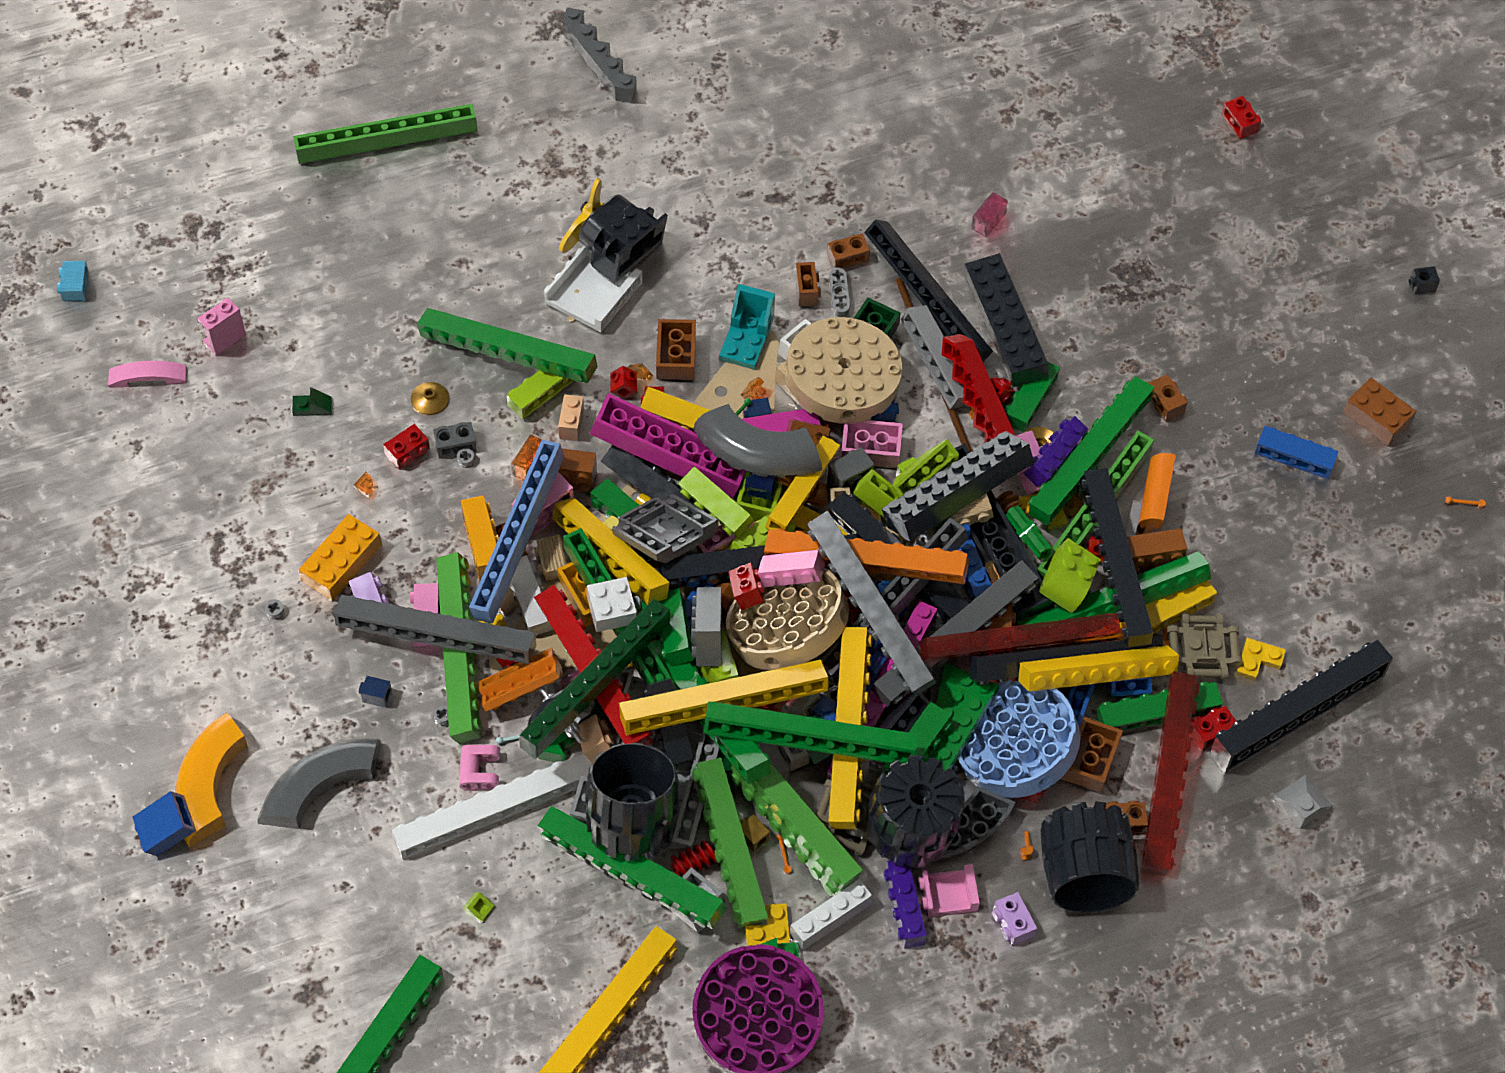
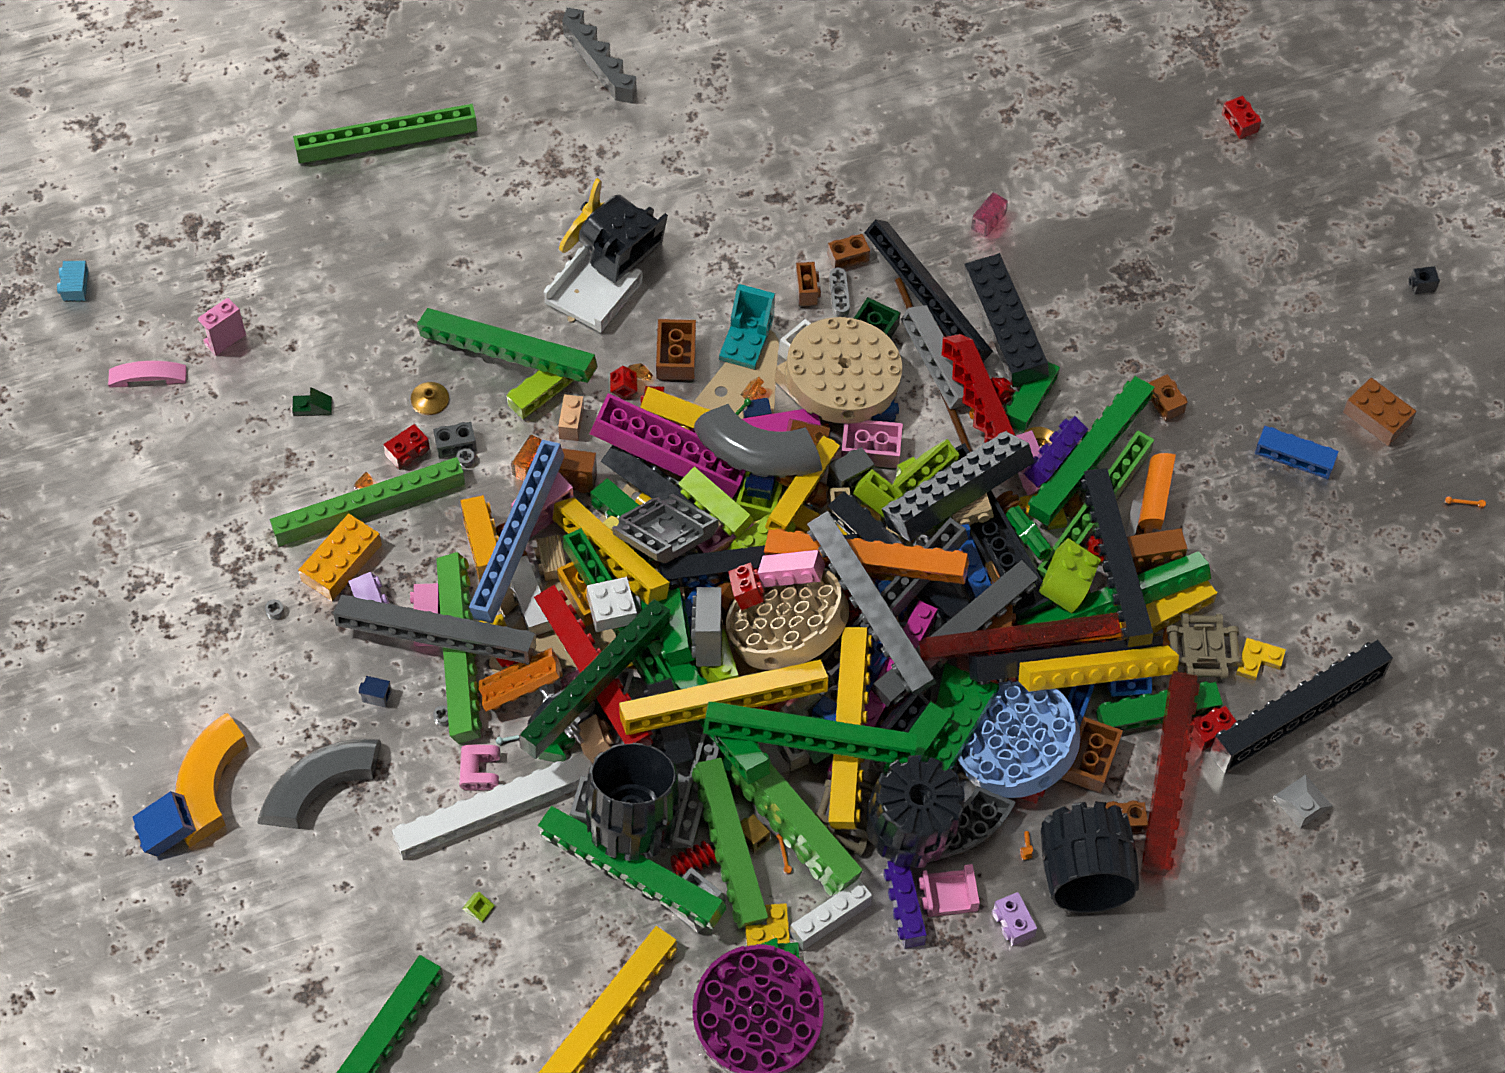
(367, 501): none -> bright green brick

